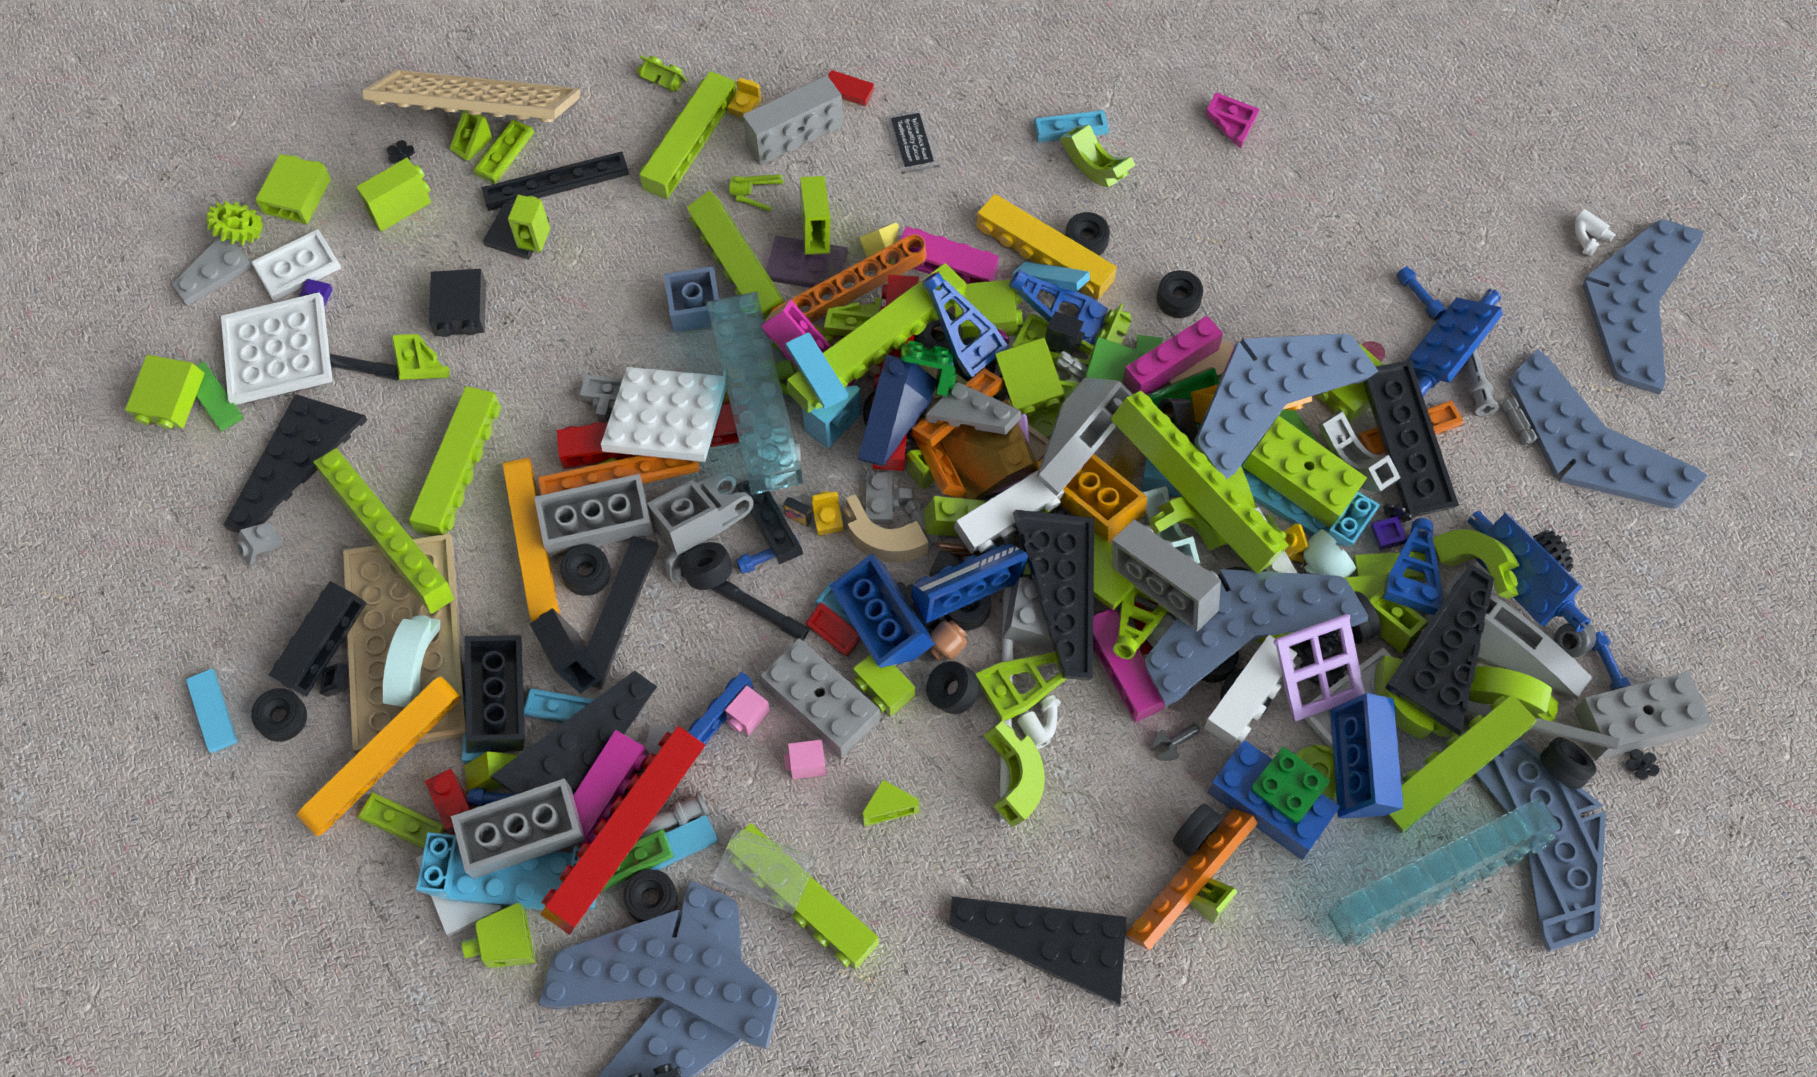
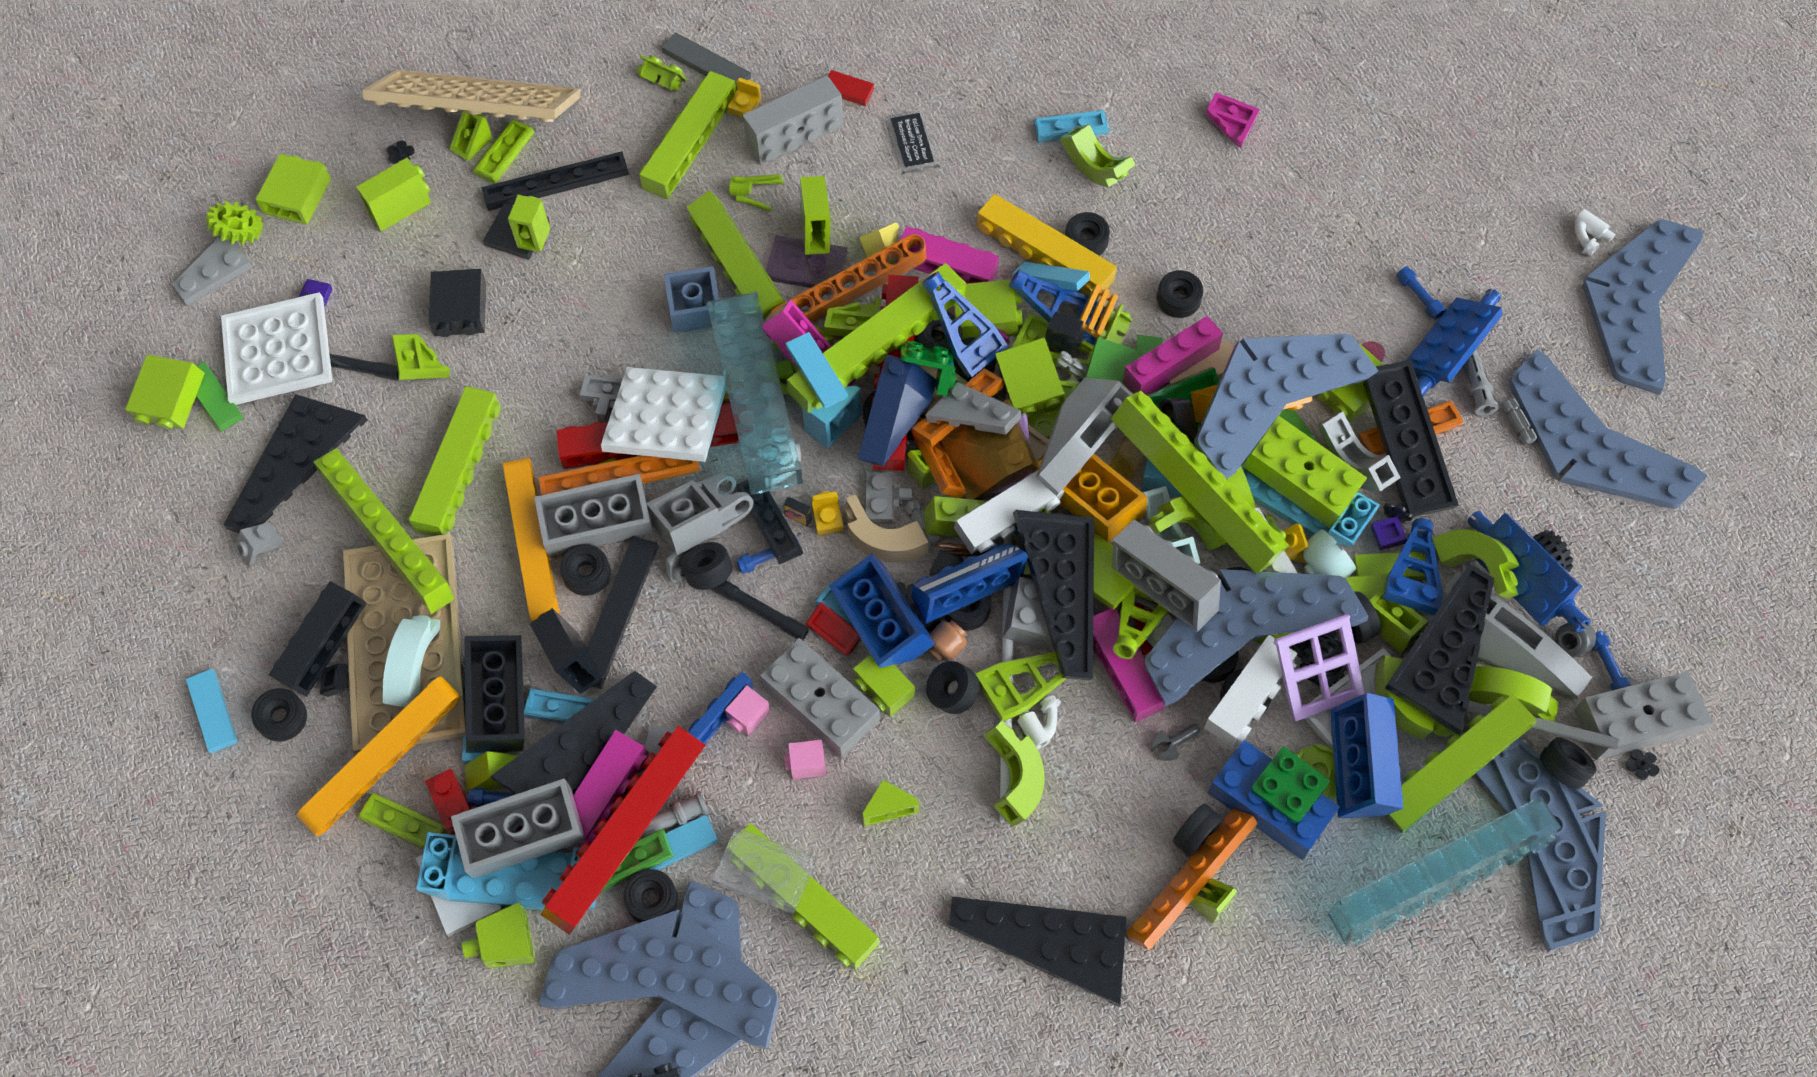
(292, 264): white tile -> none
(702, 59): none -> dark grey tile
(1106, 313): none -> light orange tile

